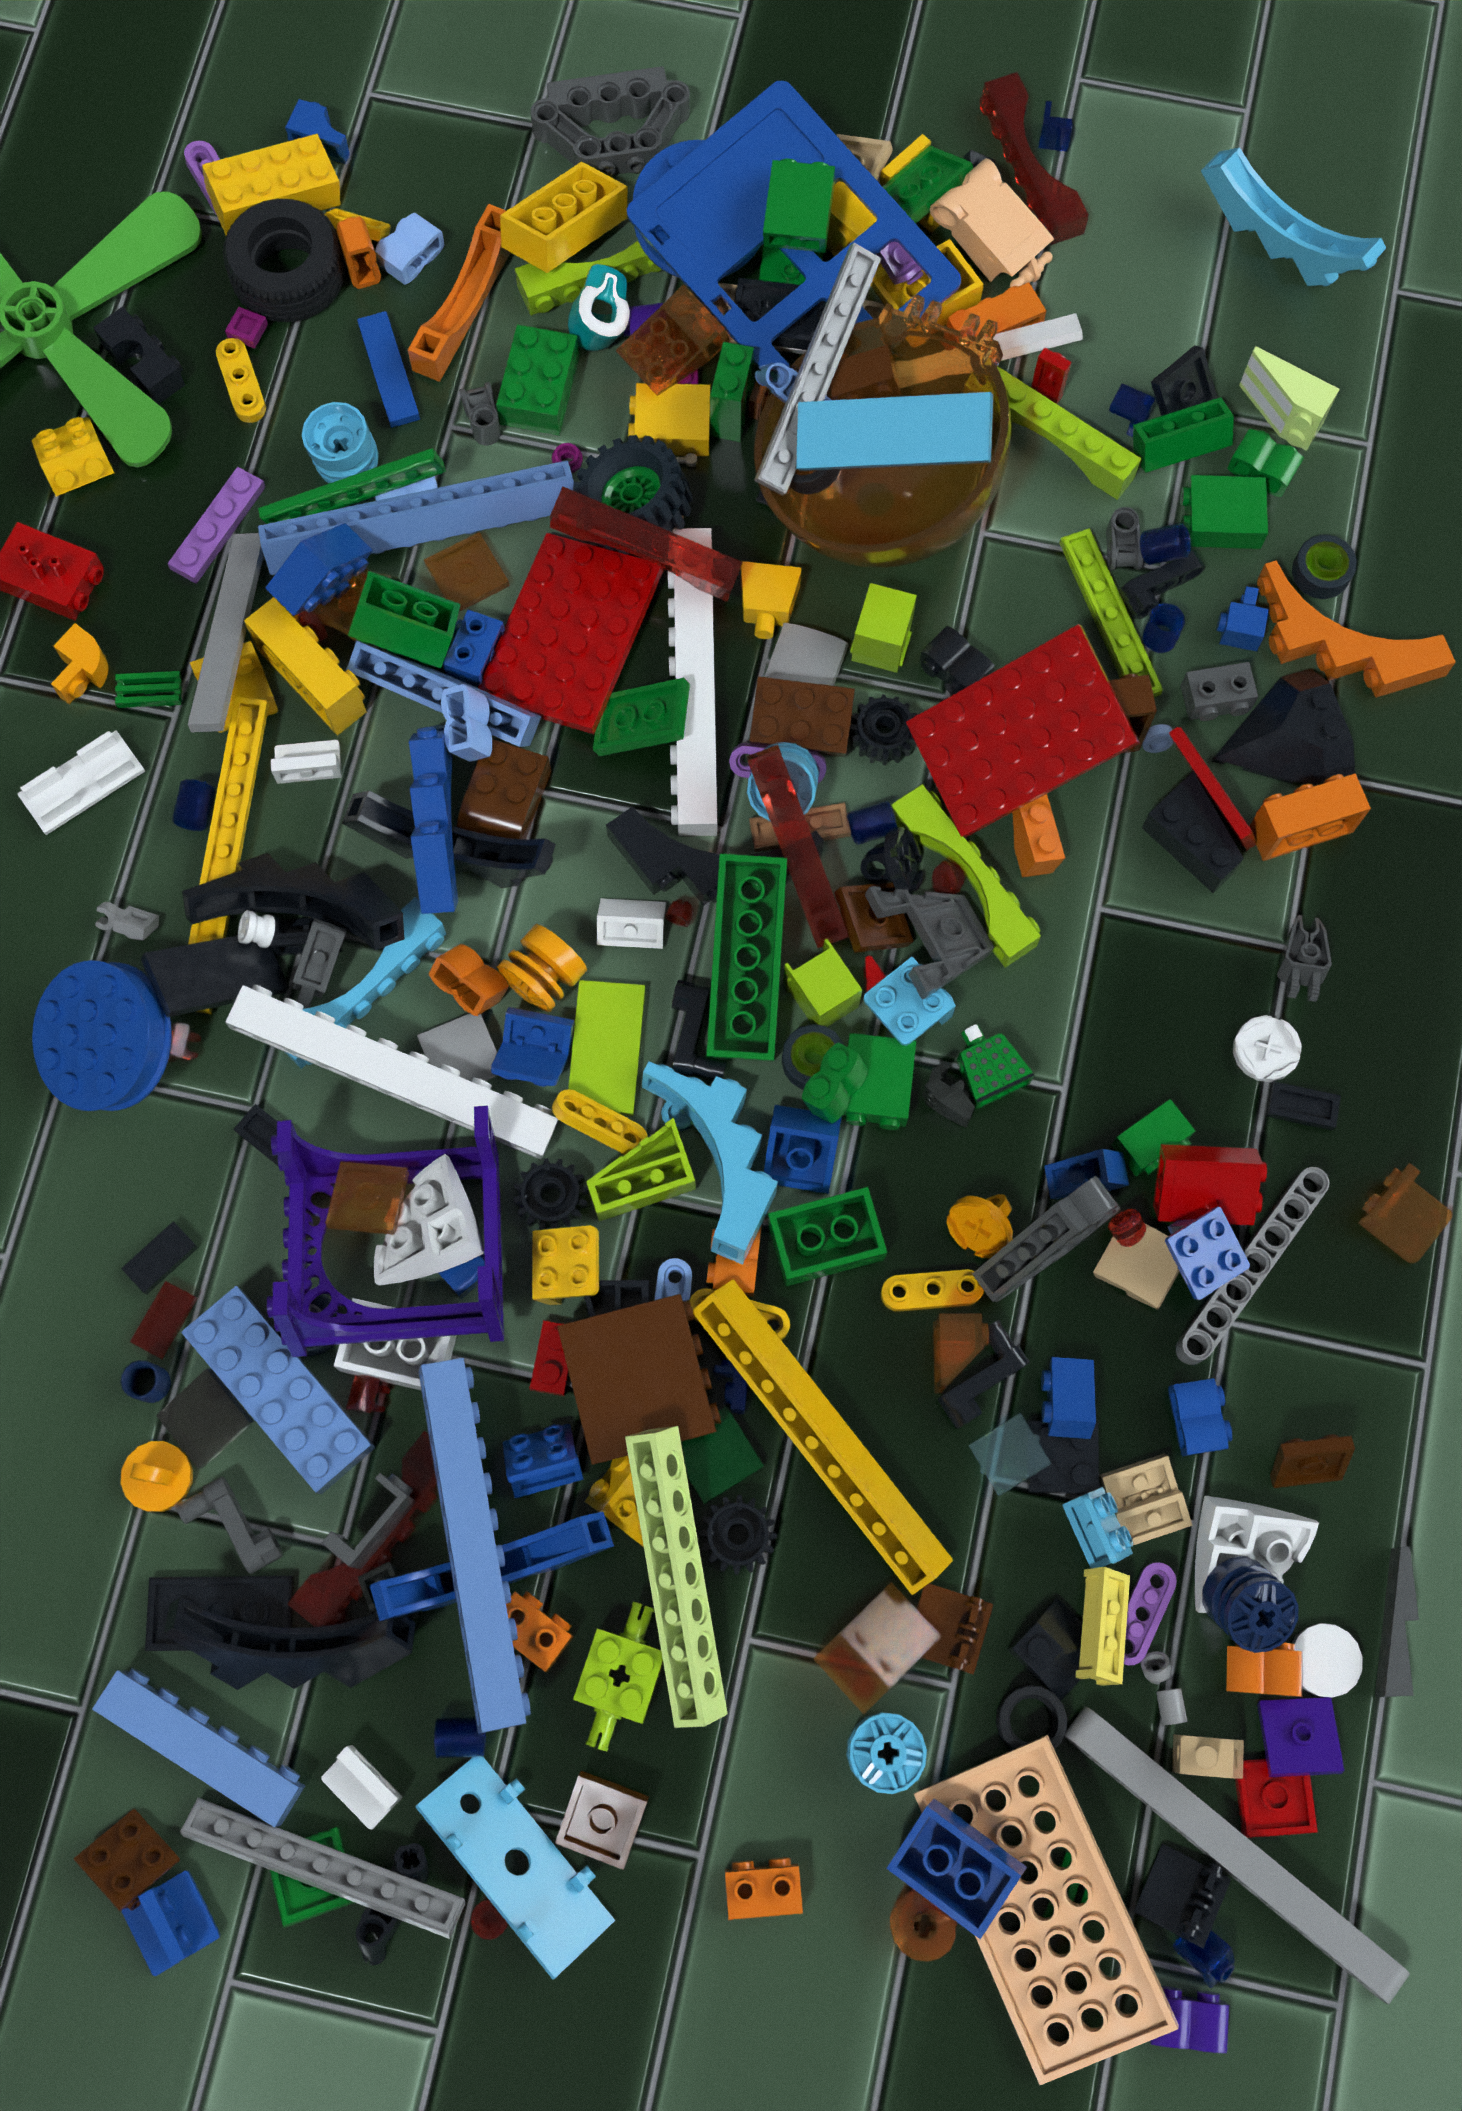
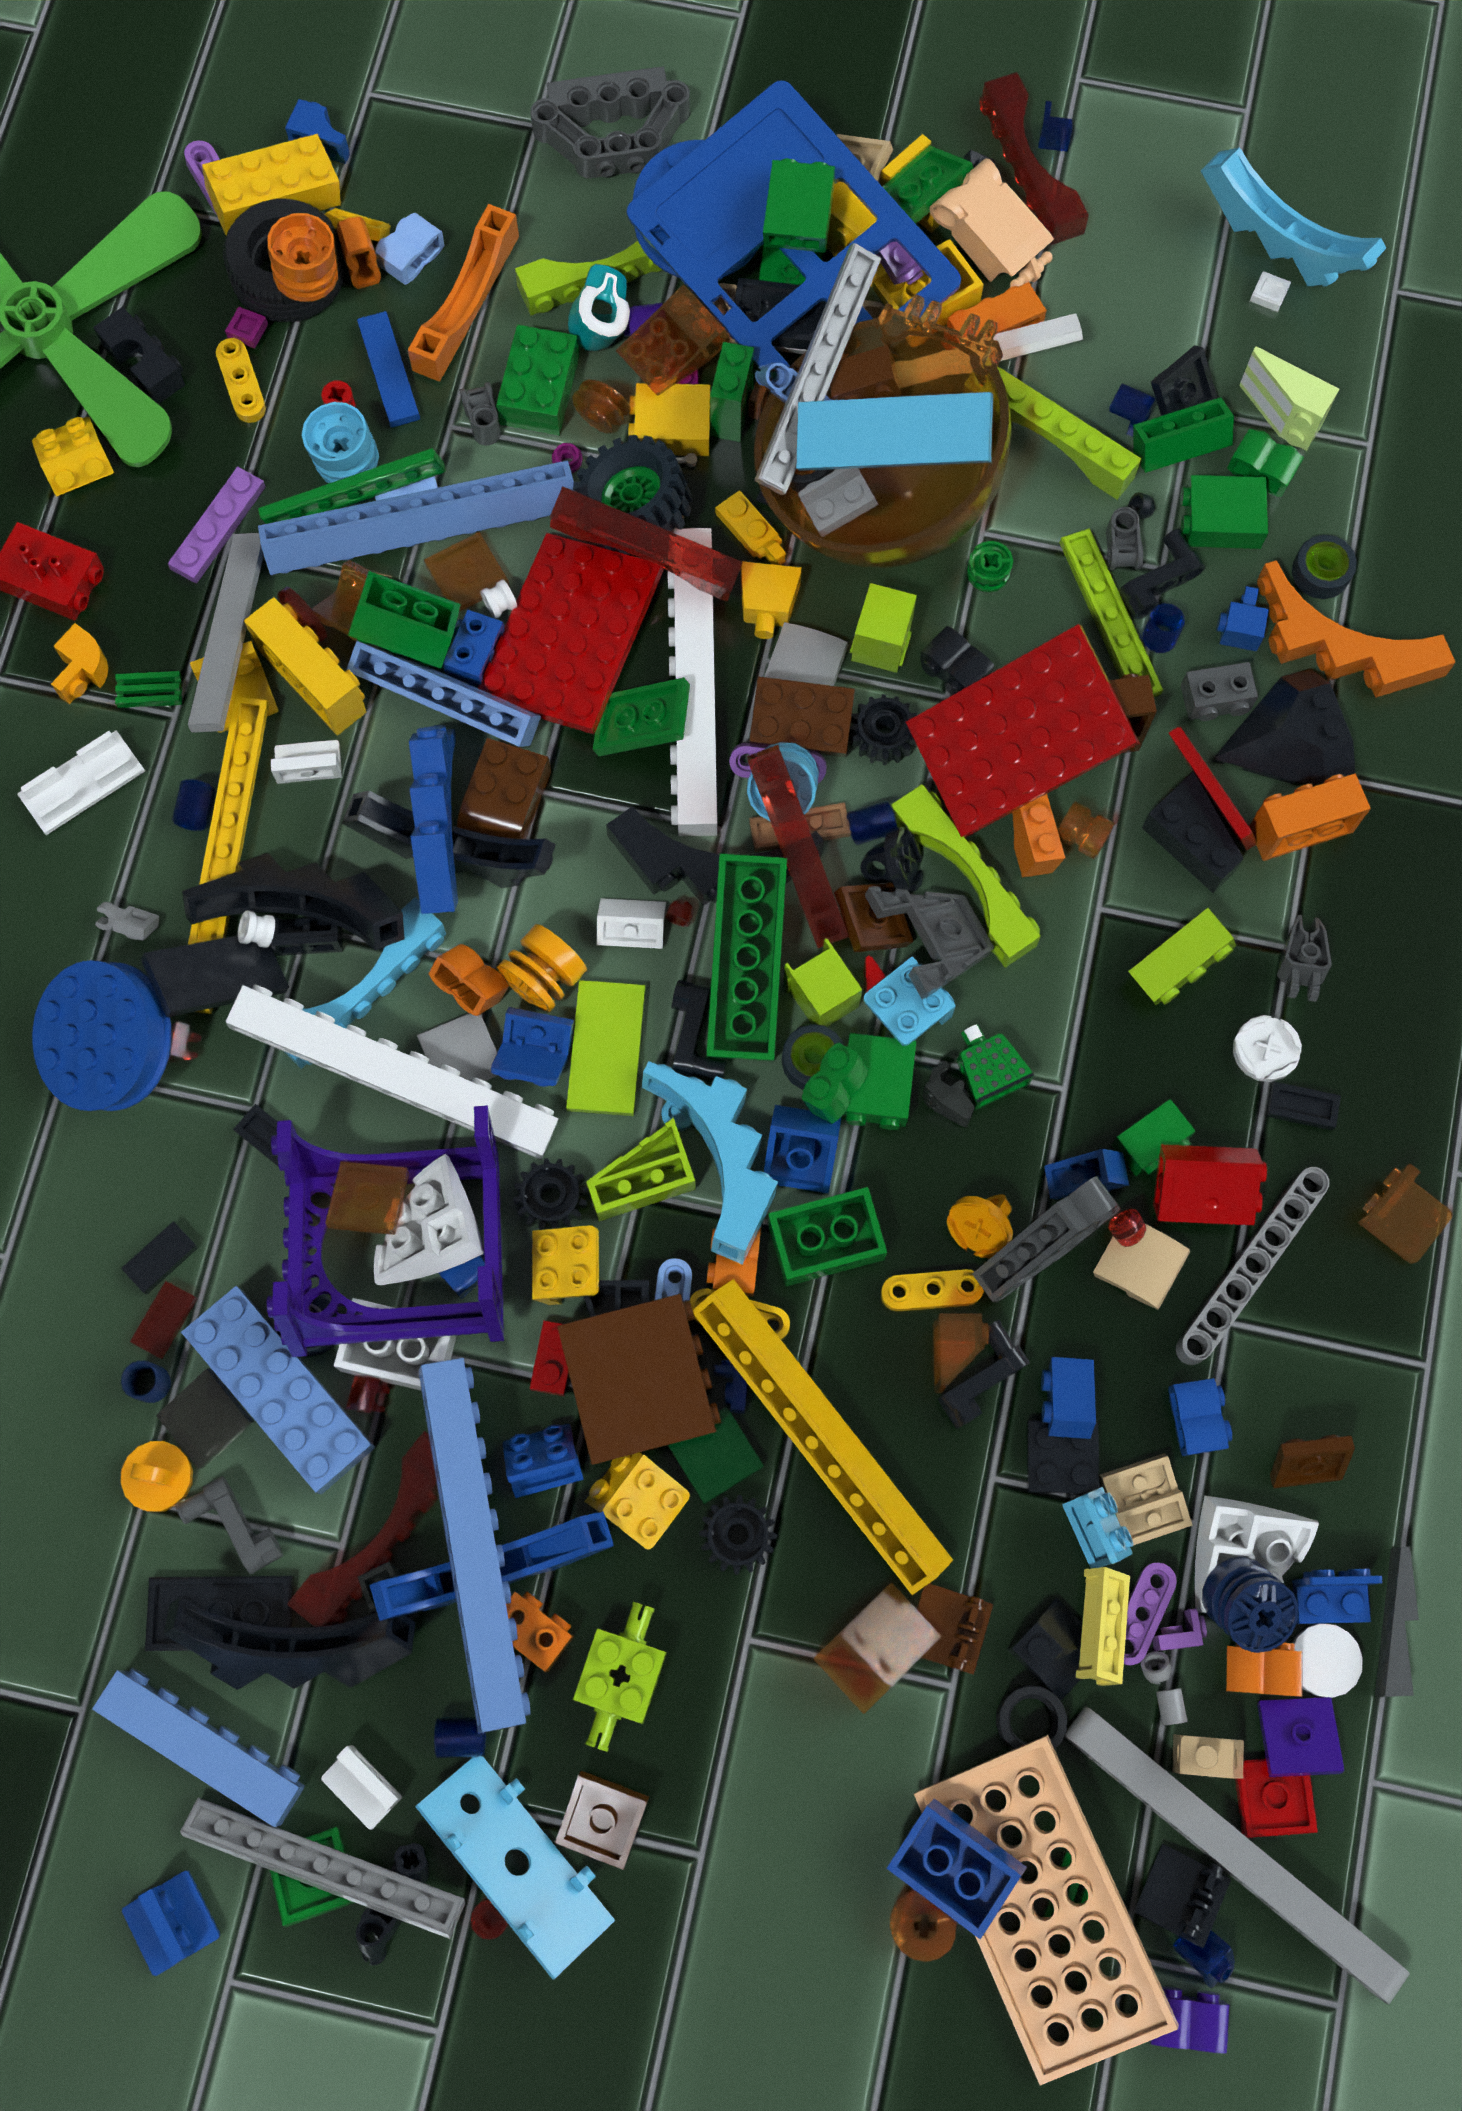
(127, 1860): reddish brown hinge -> none
(303, 257): none -> orange wheel
(317, 961): dark grey hinge -> none
(319, 569): blue brick -> none
(338, 389): none -> red wheel
(359, 1555): dark grey panel -> none
(466, 723): light blue brick -> none
(498, 599): none -> white wheel
(563, 216): yellow brick -> none
(597, 1121): yellow plate -> none
(600, 405): none -> clear orange piece
(676, 1577): yellowish green brick -> none
(751, 528): none -> yellow hinge
(763, 1889): orange brick -> none
(837, 499): none -> light grey bracket
(869, 1738): medium azure wheel -> none
(947, 878): clear red tile -> none
(990, 565): none -> green wheel
(1010, 1454): clear light blue piece -> none
(1051, 375): red plate -> none
(1083, 829): none -> clear orange wheel
(1142, 504): none -> black hinge
(1157, 739): sand blue tile -> none
(1165, 544): clear blue piece -> none
(1175, 1638): none -> medium lavender bracket
(1183, 957): none -> lime wedge
(1206, 1252): bracket -> none
(1270, 291): none -> white tile
(1334, 1599): none -> blue bracket

